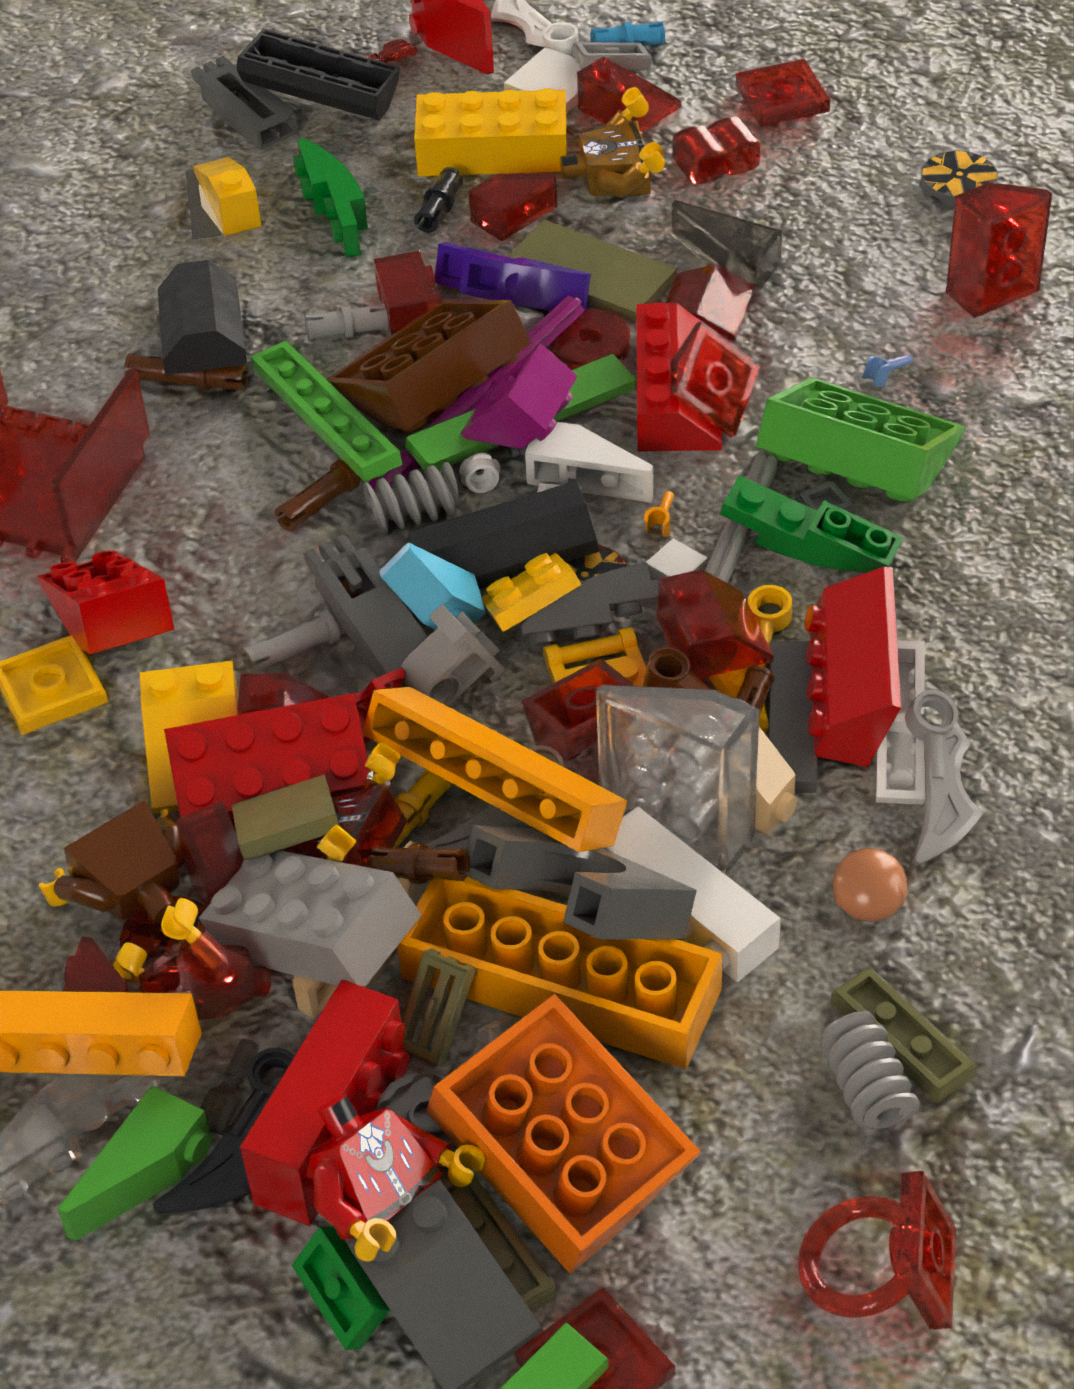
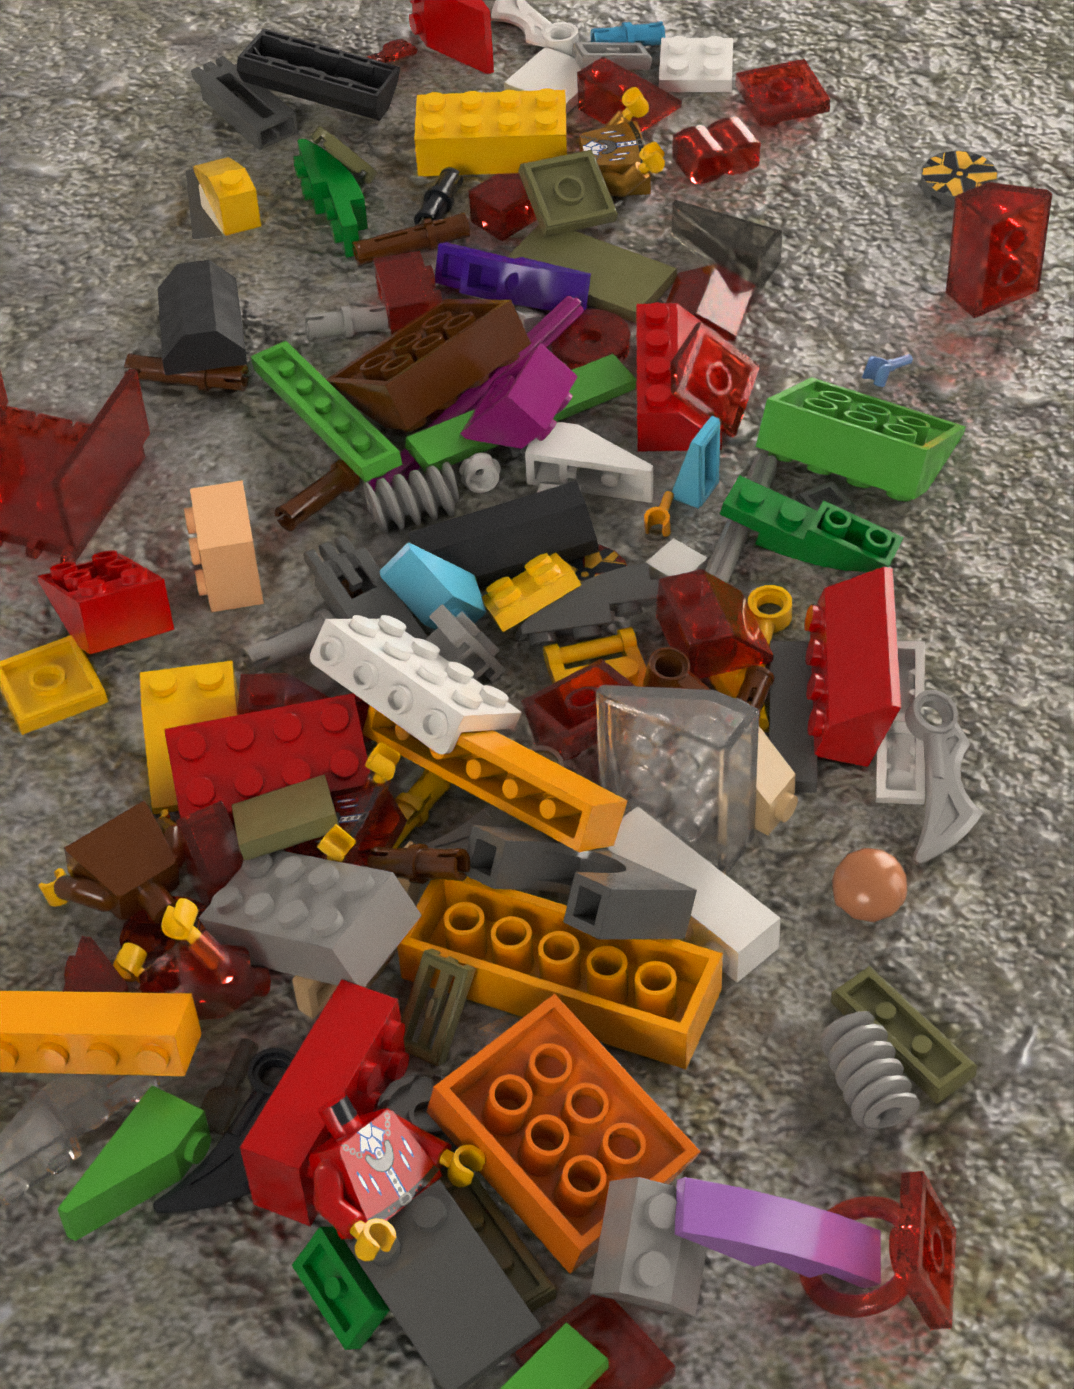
(223, 546): none -> light nougat brick
(344, 154): none -> olive tile
(409, 681): none -> white bracket
(421, 236): none -> reddish brown pin
(568, 193): none -> olive tile
(640, 1253): none -> light grey slope
(696, 64): none -> white plate
(700, 467): none -> medium azure slope
(777, 1230): none -> medium lavender slope

